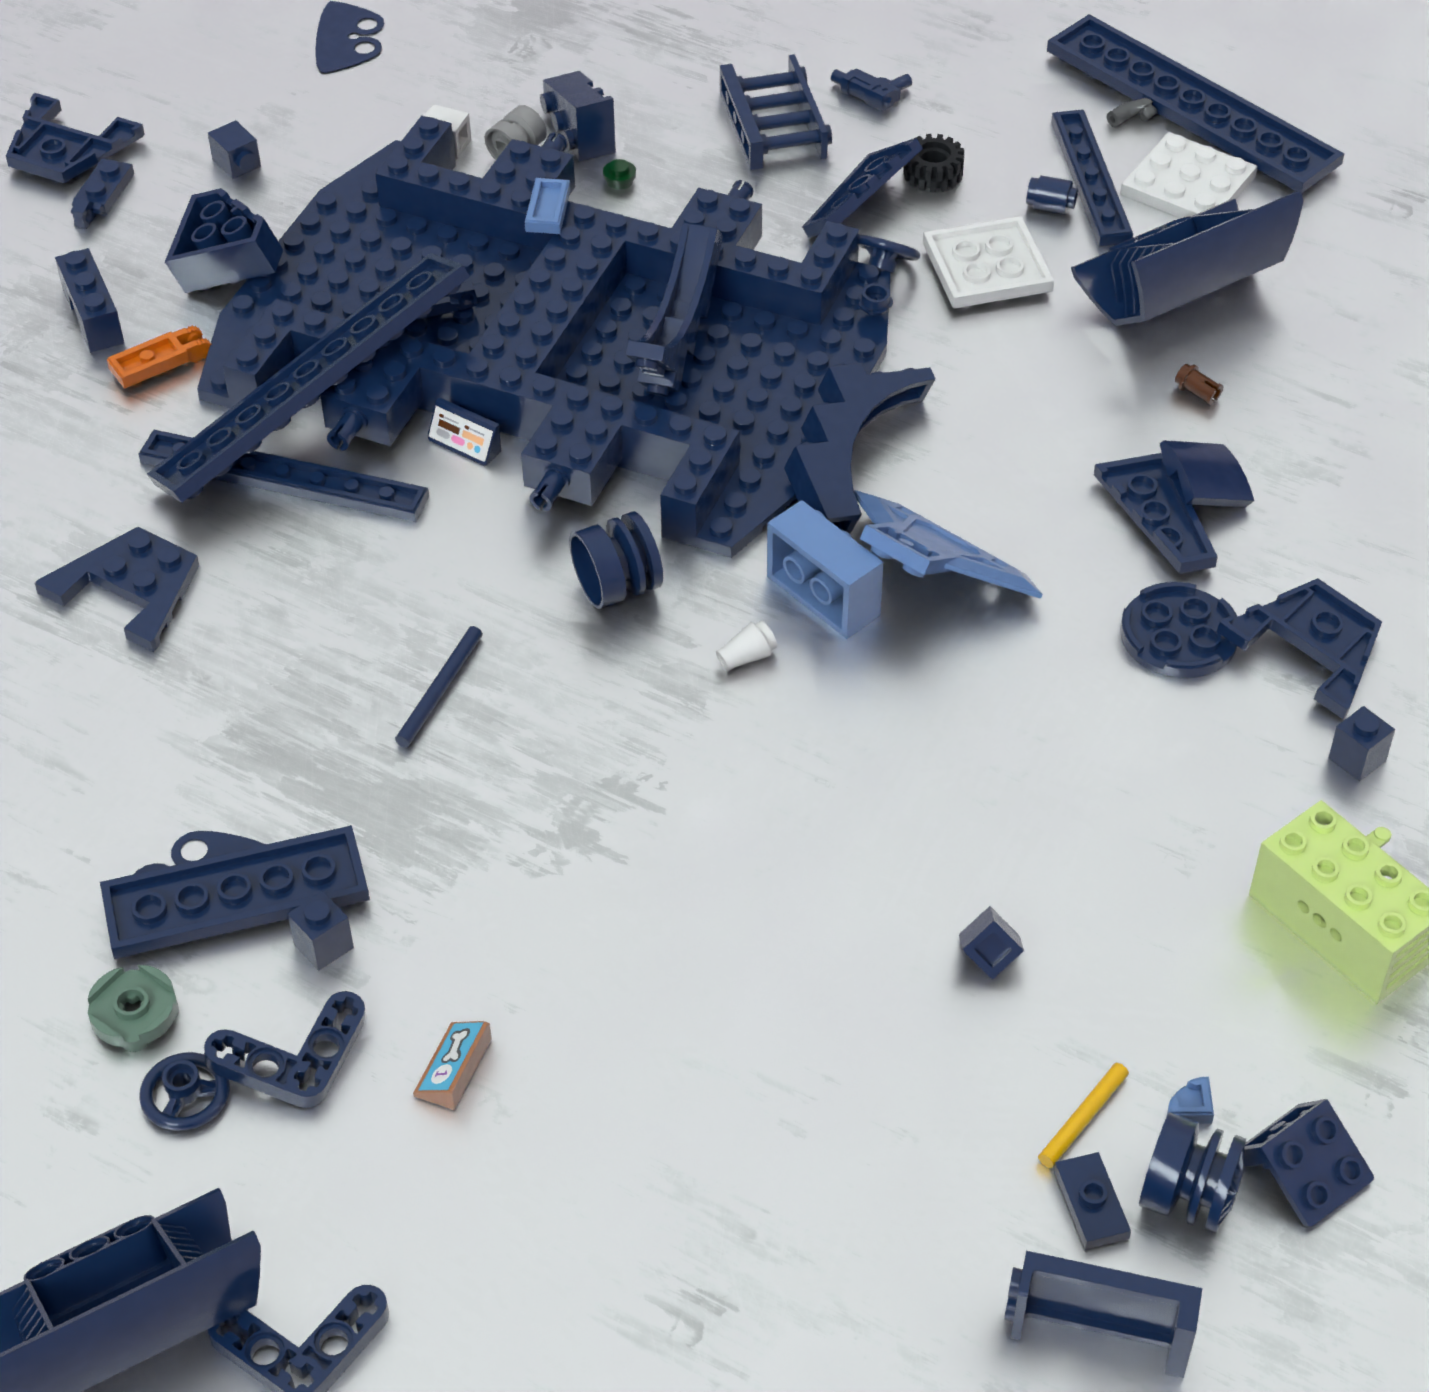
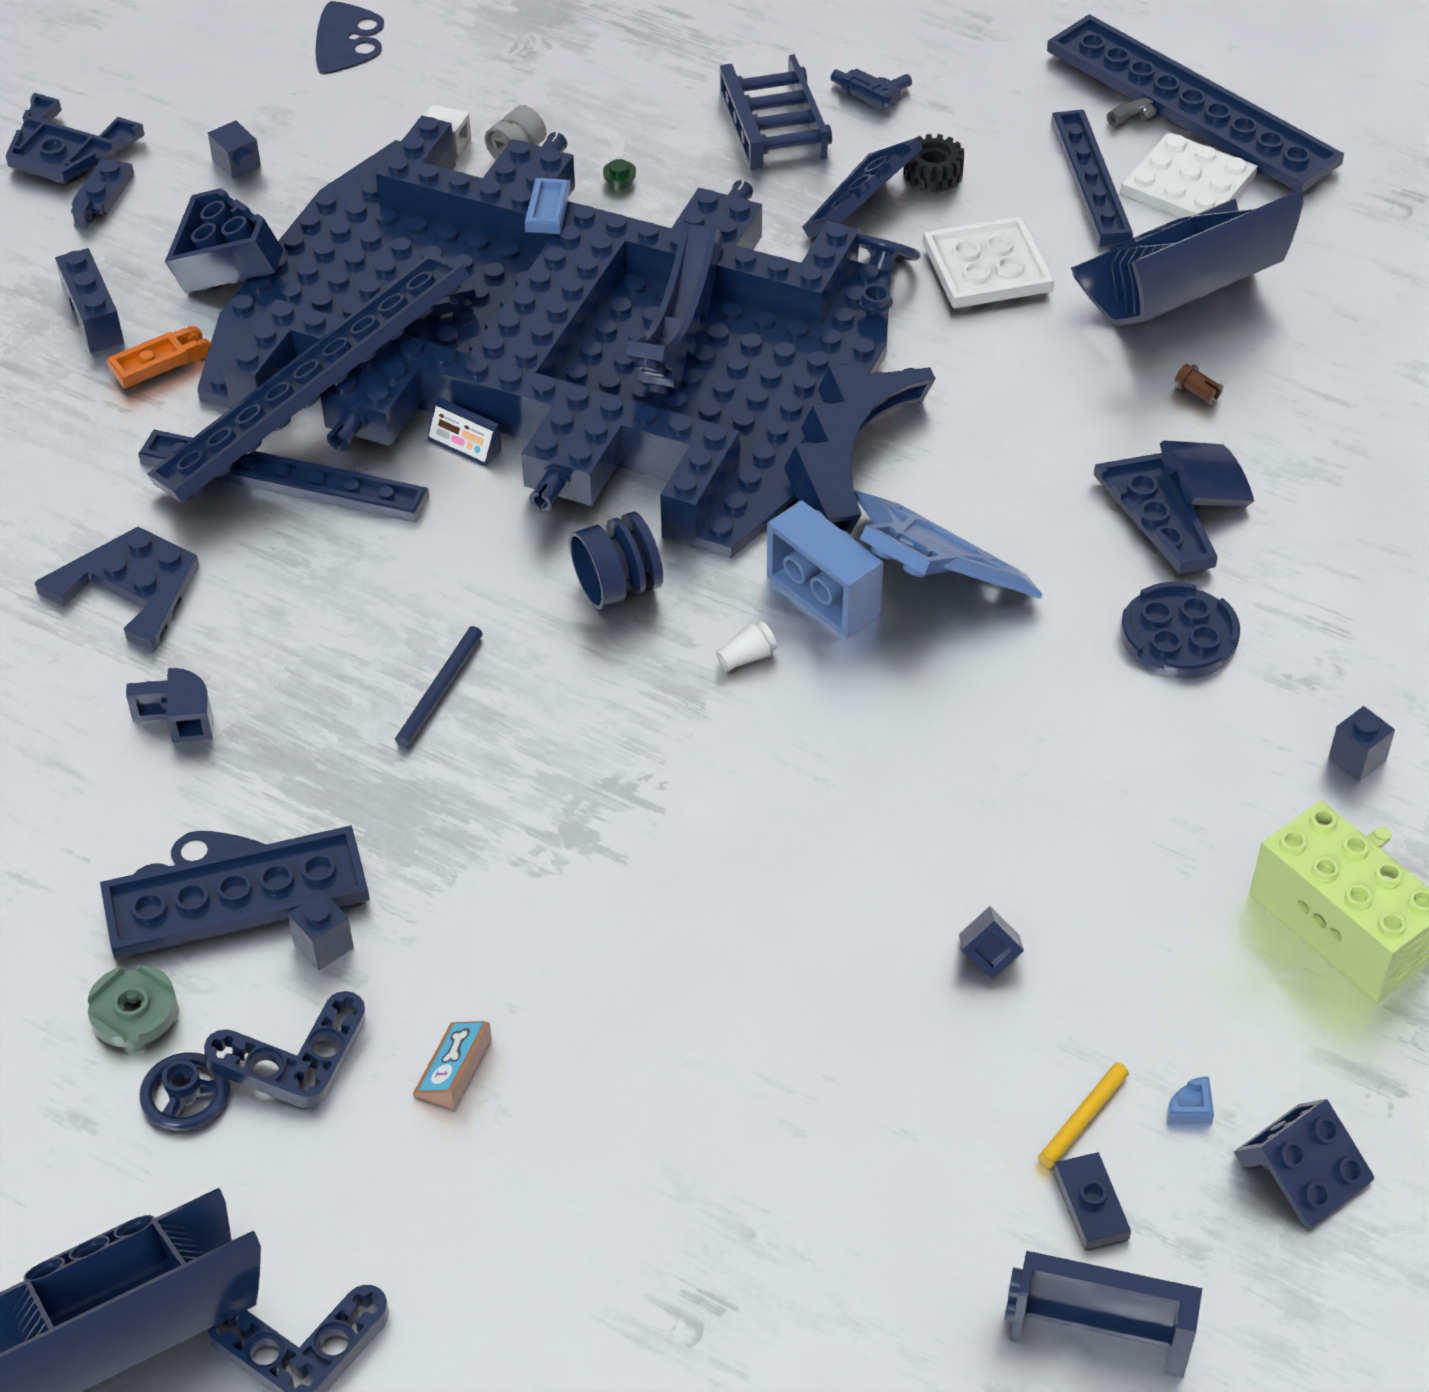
(178, 699): none -> dark blue brick
(580, 114): dark blue wedge -> none
(1051, 194): dark blue brick -> none
(1193, 1172): dark blue wheel -> none
(1320, 625): dark blue wing -> none

